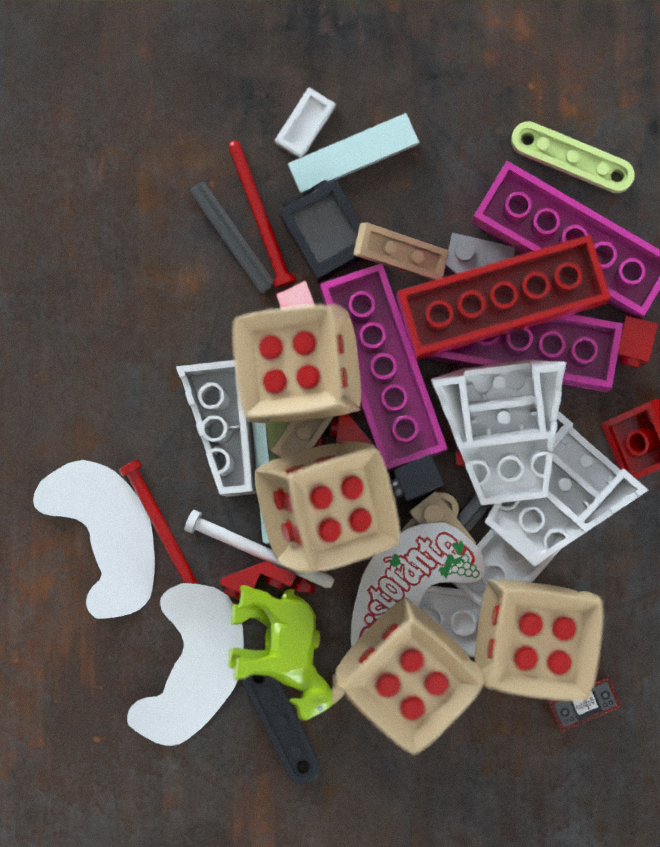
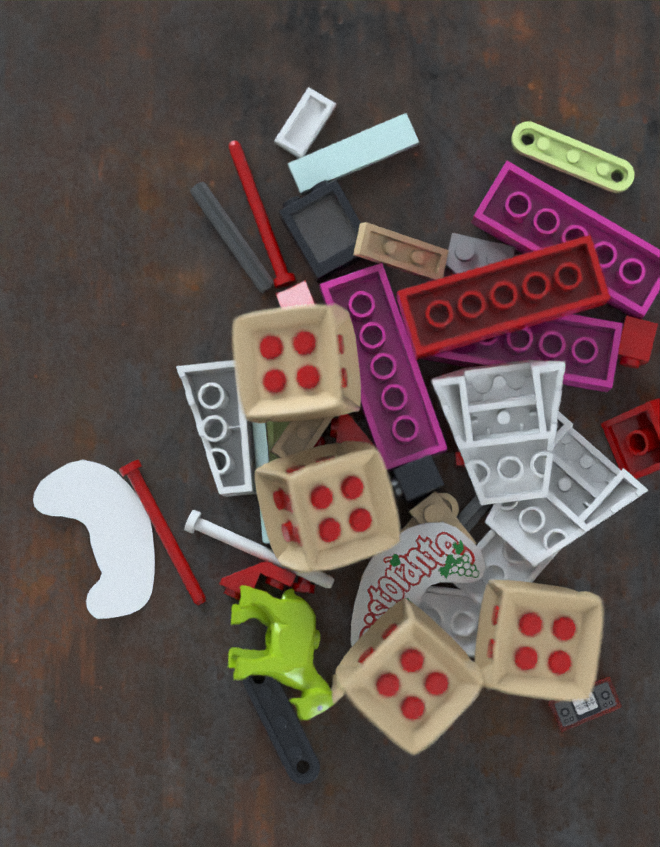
(200, 675): white sticker -> none

